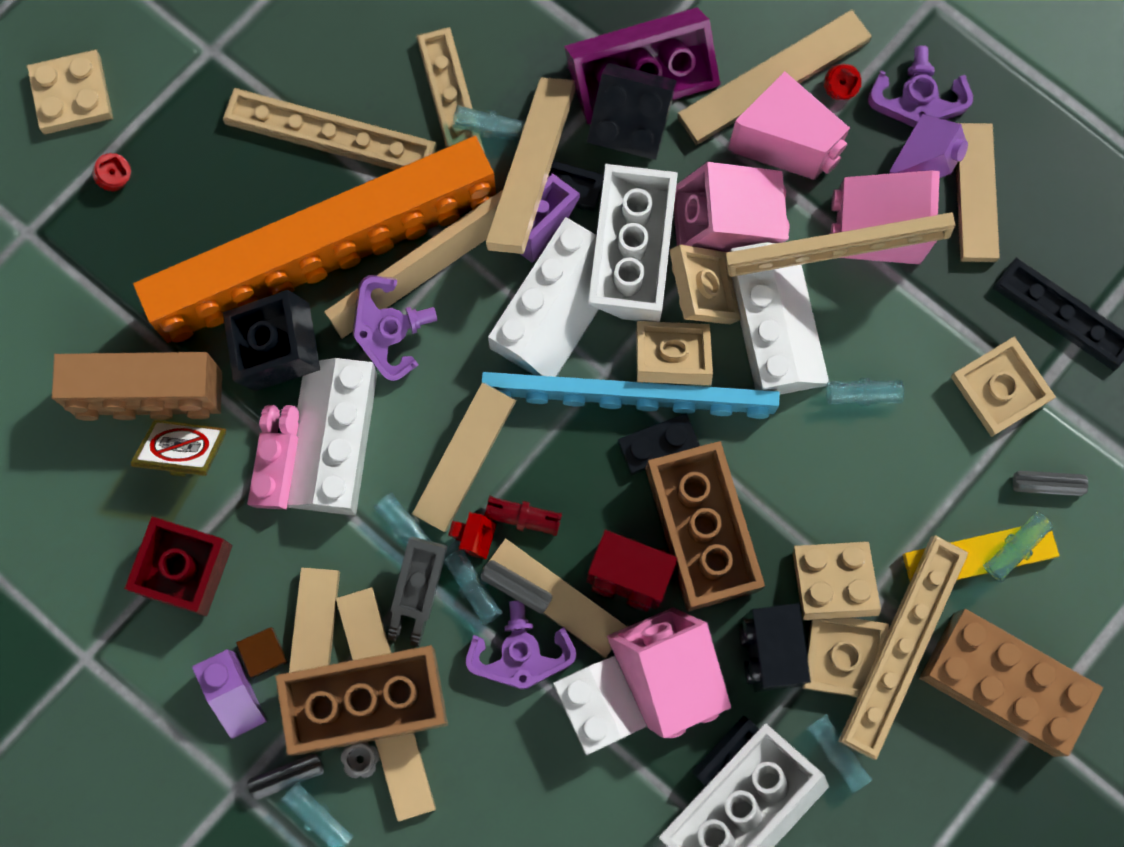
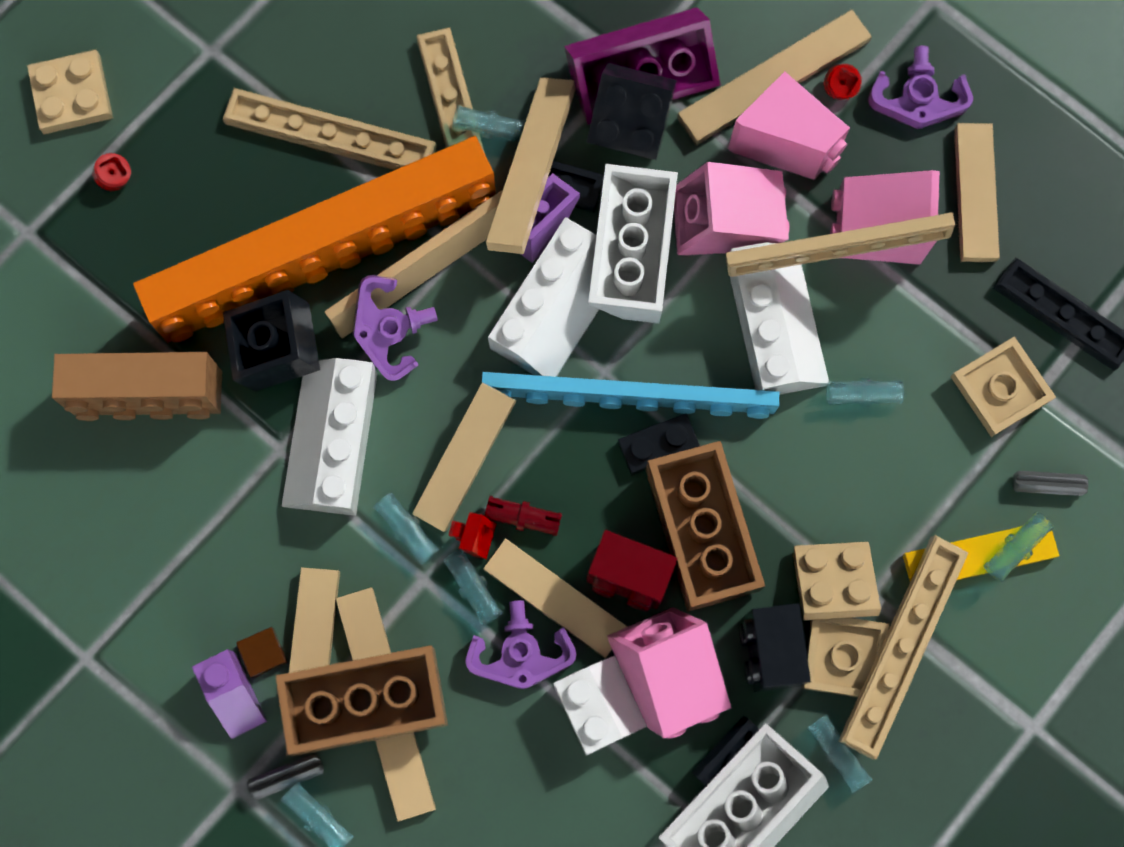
(179, 448): piece -> none
(179, 566): dark red brick -> none
(274, 458): bright pink hinge -> none
(364, 769): light grey plate -> none
(416, 587): dark grey hinge -> none
(516, 586): dark grey axle -> none
(674, 353): tan plate -> none
(704, 285): tan plate -> none
(932, 146): medium lavender slope -> none
(1011, 683): medium nougat brick -> none

